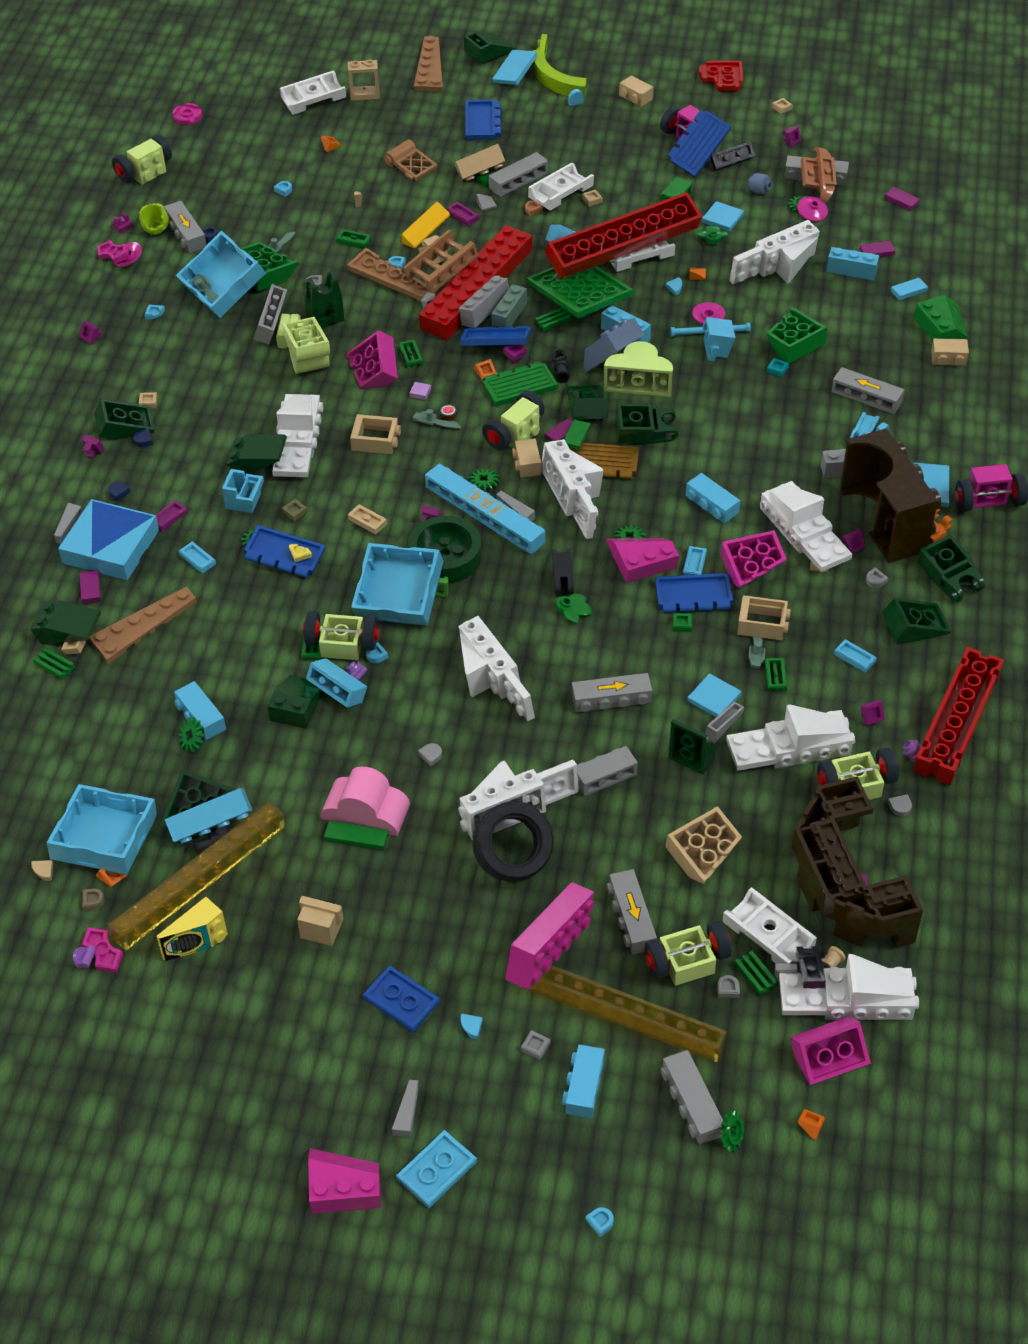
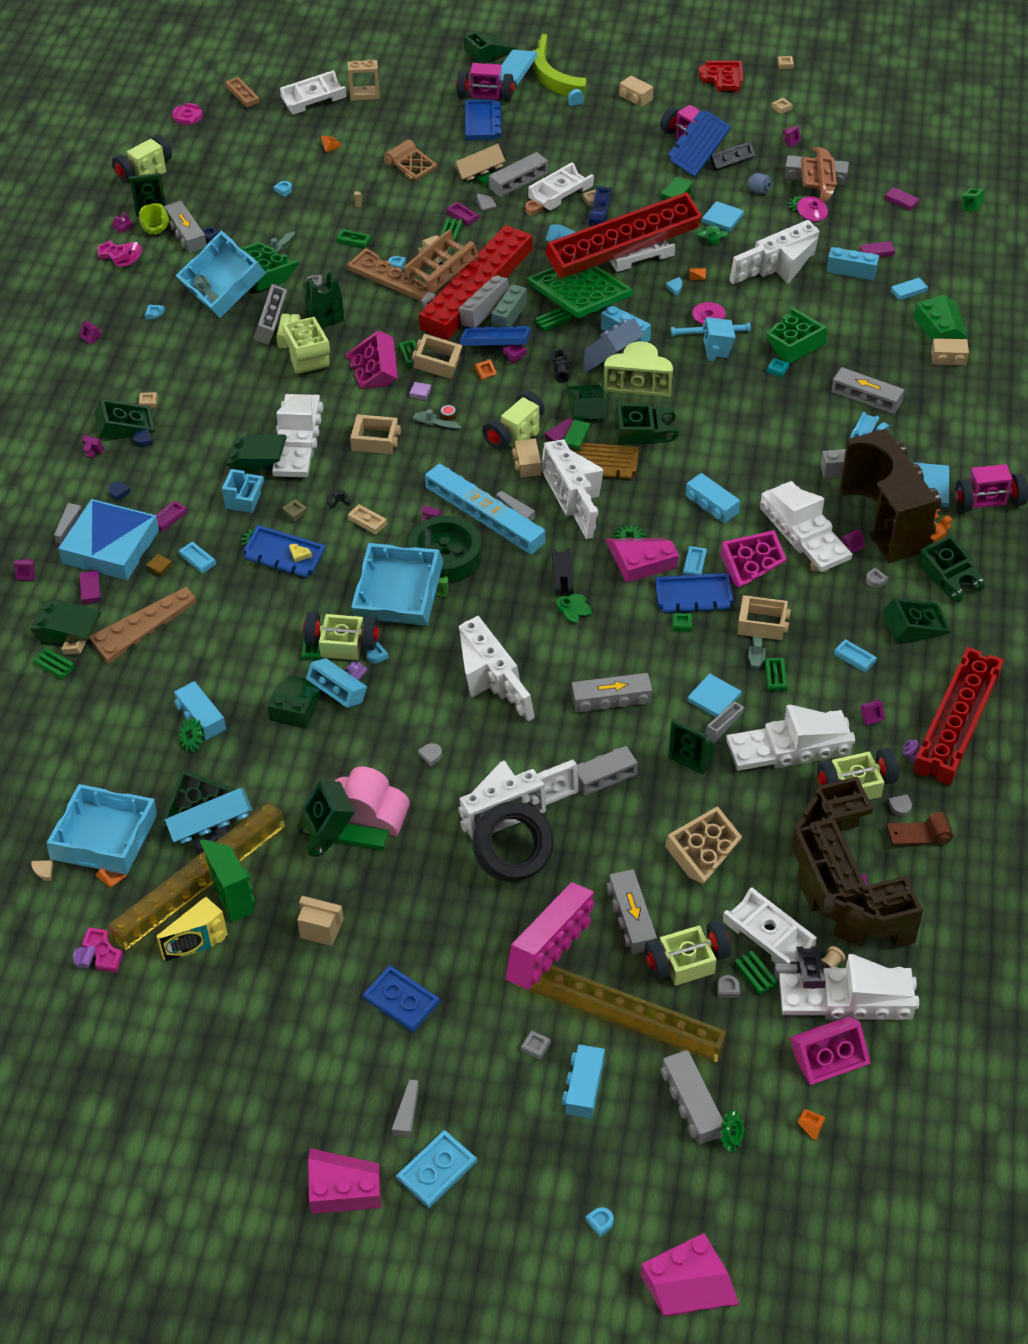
(24, 569): none -> magenta tile
(92, 899): dark tan tile -> none
(147, 190): none -> dark green slope
(159, 565): none -> pearl gold tile
(229, 880): none -> green wedge
(242, 92): none -> medium nougat plate
(325, 816): none -> dark green brick
(339, 495): none -> black piece
(424, 225): yellow slope -> none
(429, 67): medium nougat wing -> none
(434, 365): none -> tan window
(452, 223): none -> green tile
(471, 1025): medium azure tile -> none
(485, 82): none -> dark pink brick
(491, 479): green gear -> none
(510, 384): green hinge -> none
(600, 205): none -> clear blue plate
(688, 1279): none -> dark pink wedge
(785, 62): none -> tan tile
(933, 831): none -> copper door
(973, 199): none -> green brick

